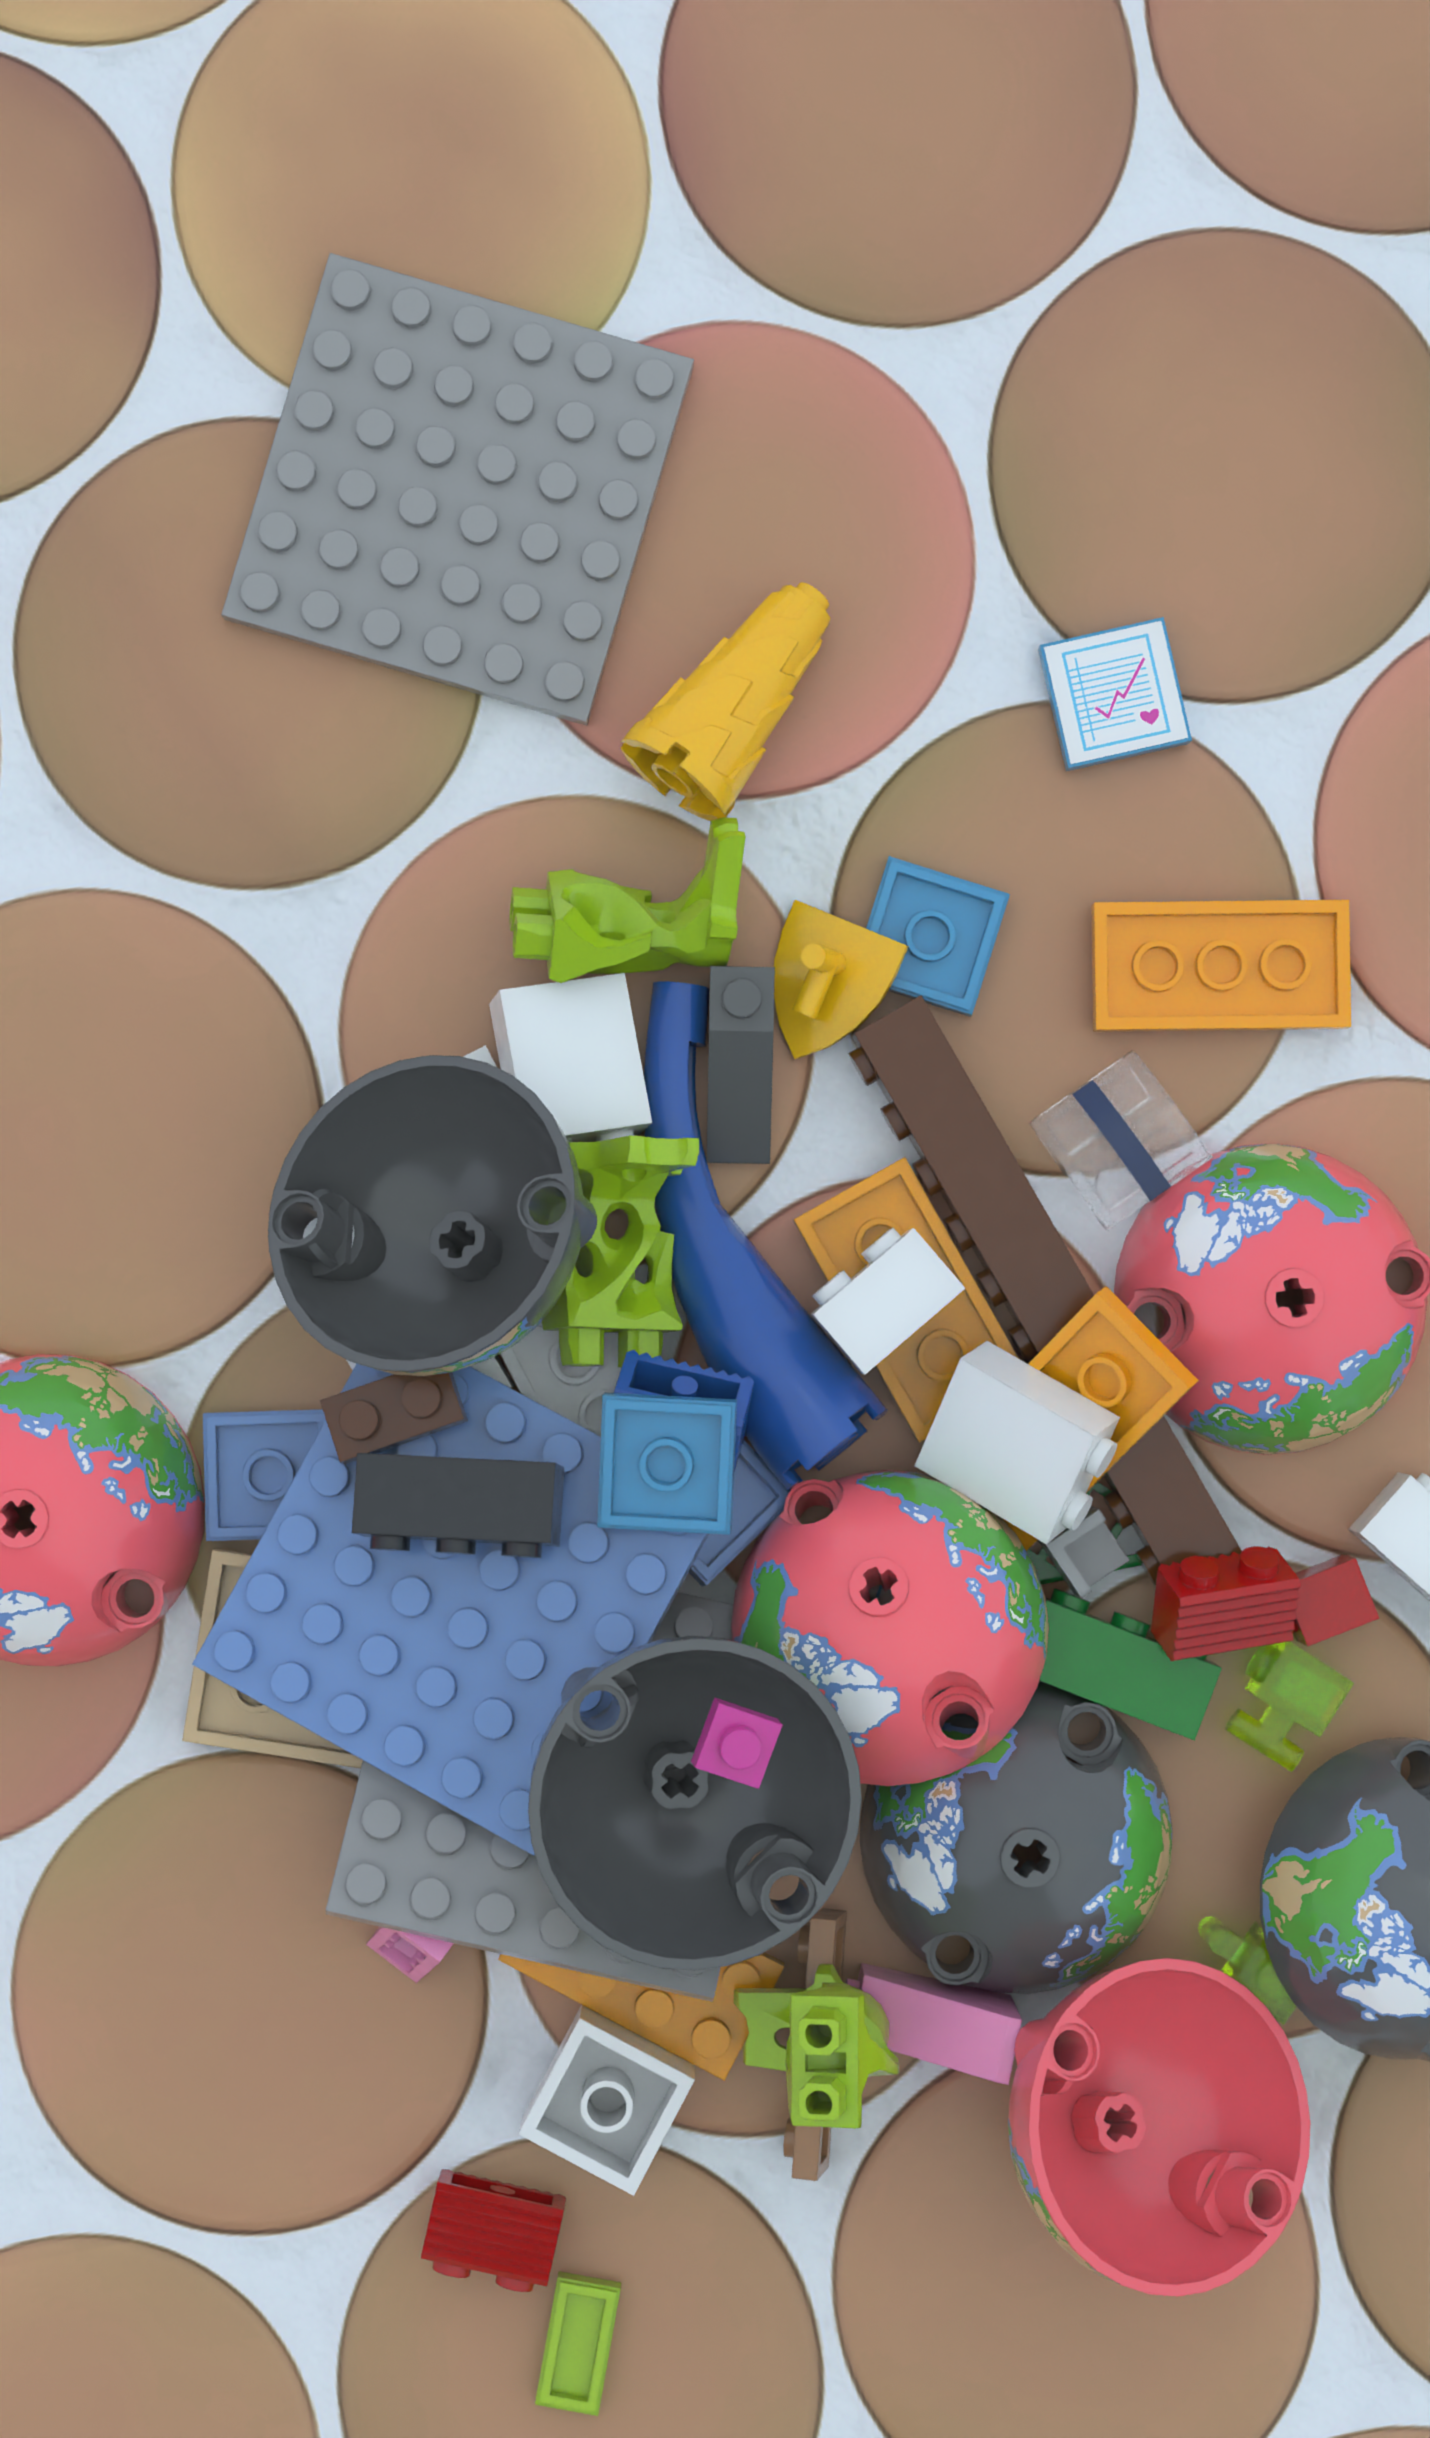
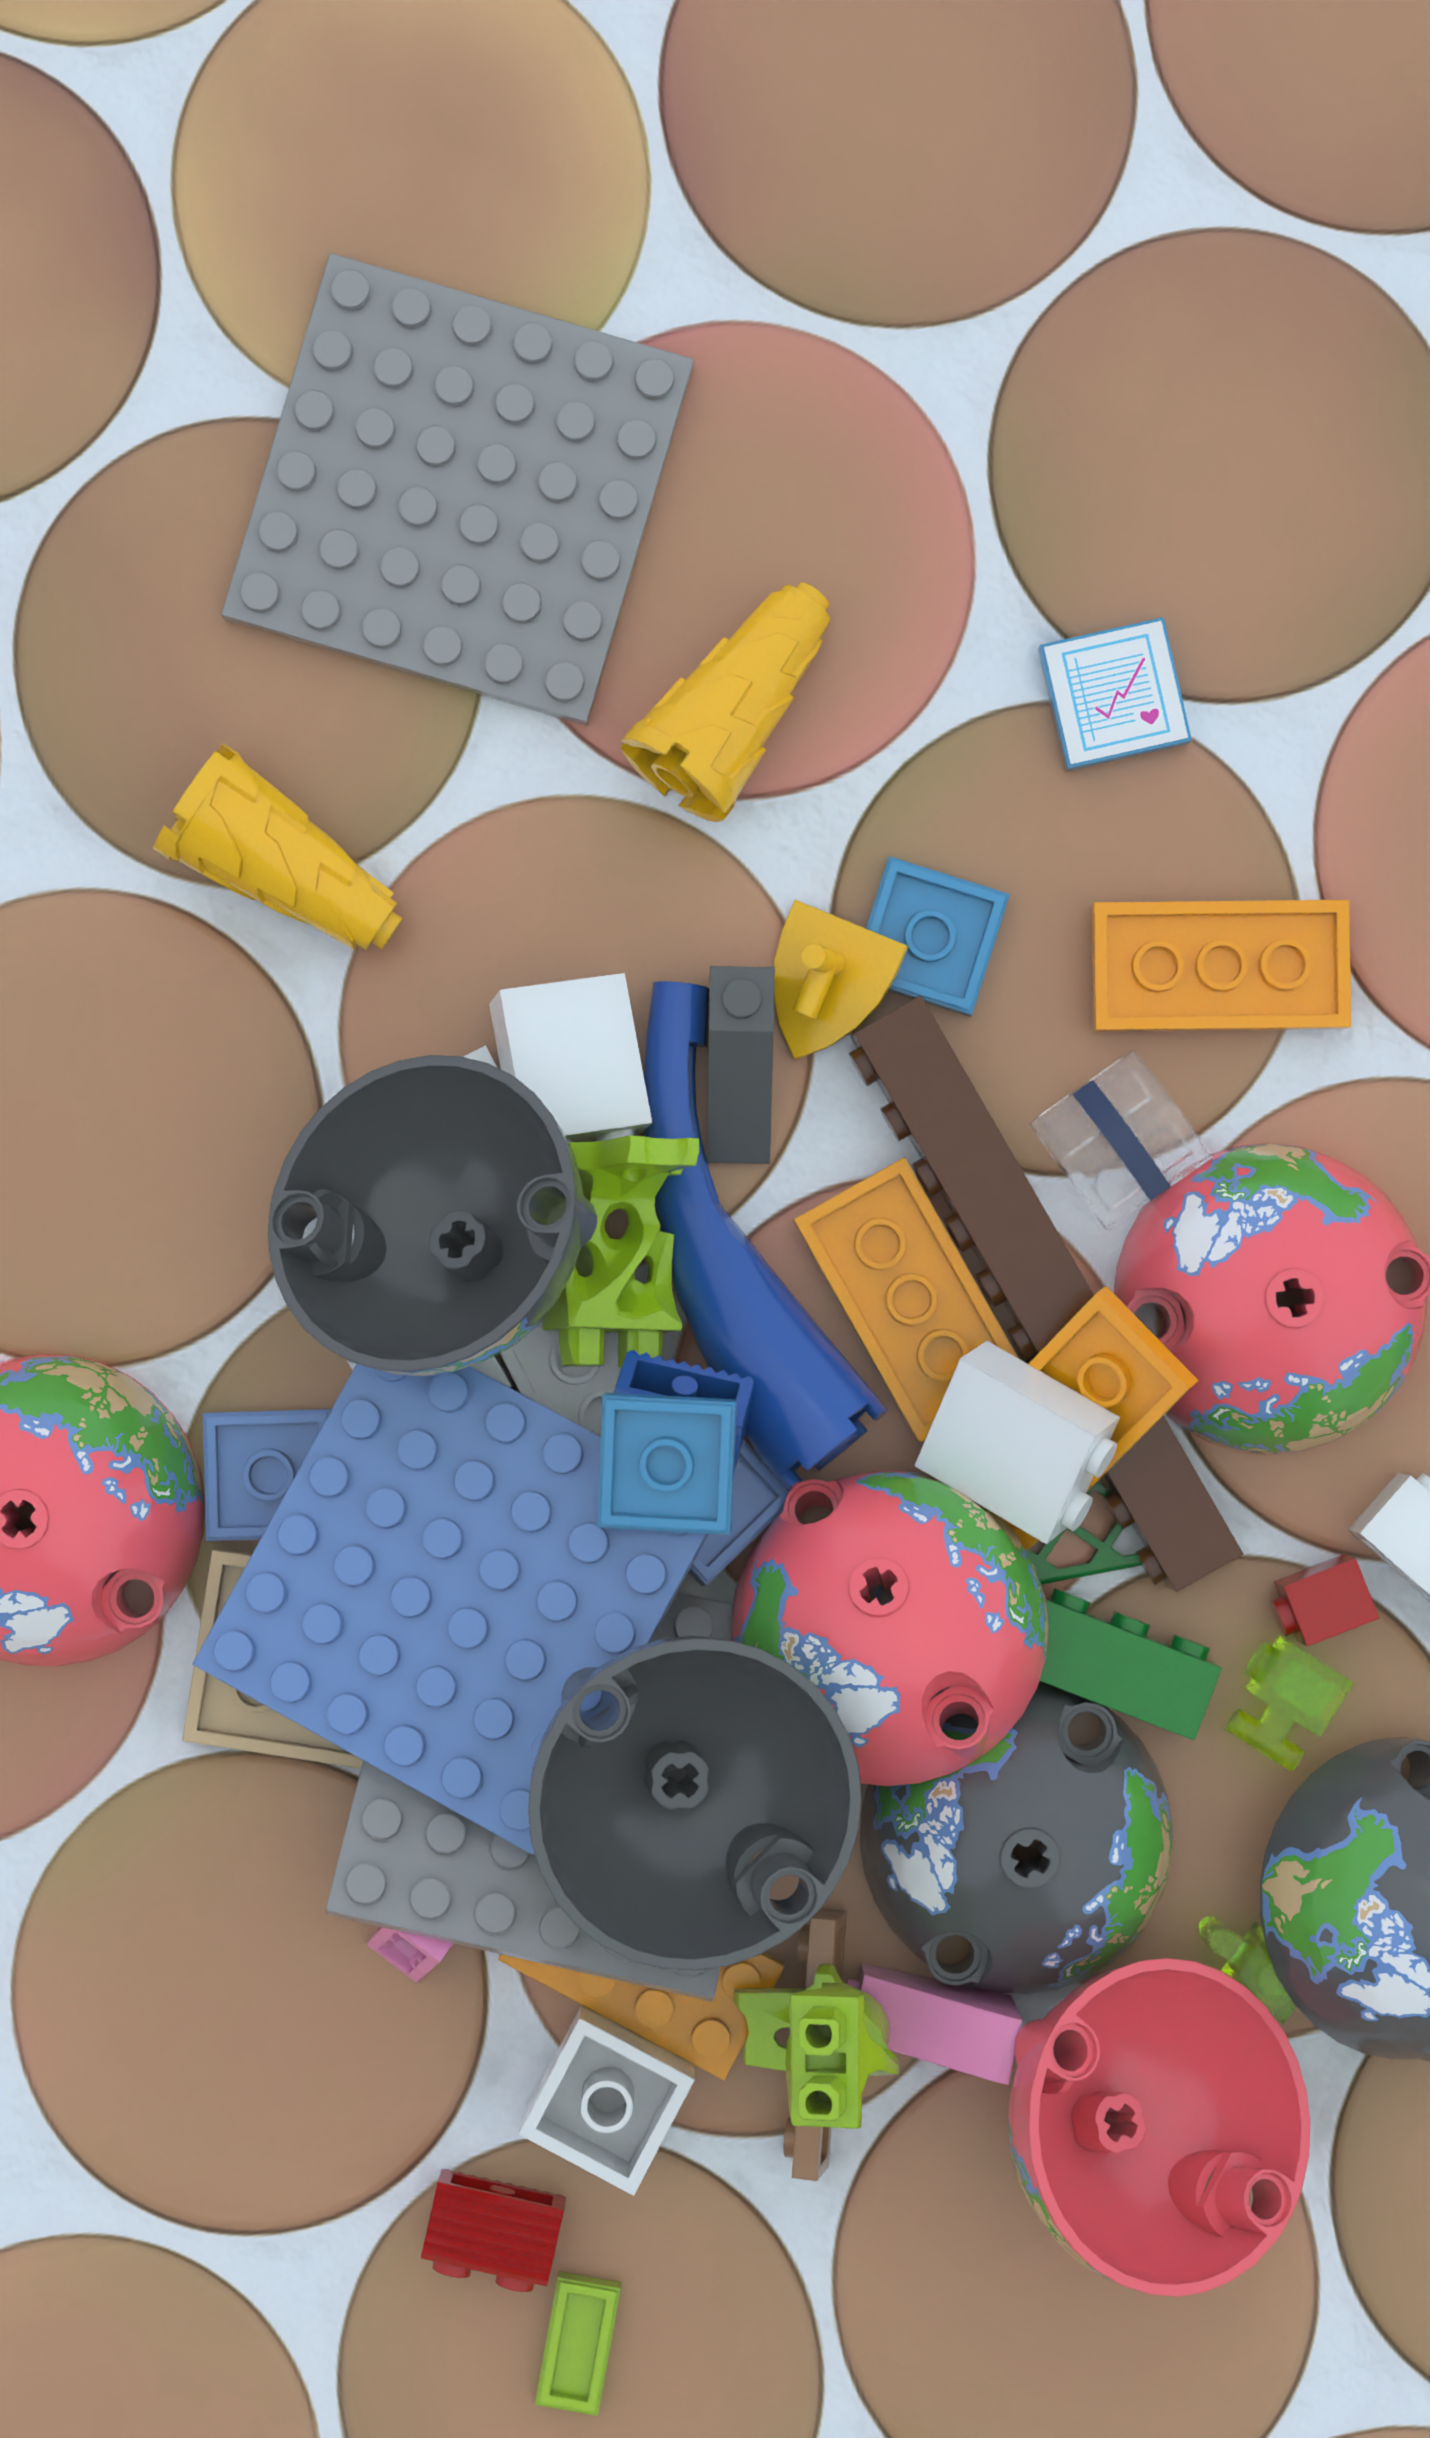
(267, 850): none -> yellow cone
(391, 1413): reddish brown plate -> none
(458, 1503): black brick -> none
(612, 929): lime hips -> none
(736, 1743): dark pink plate -> none
(885, 1299): white brick -> none
(1086, 1553): light grey panel -> none
(1224, 1603): red brick -> none

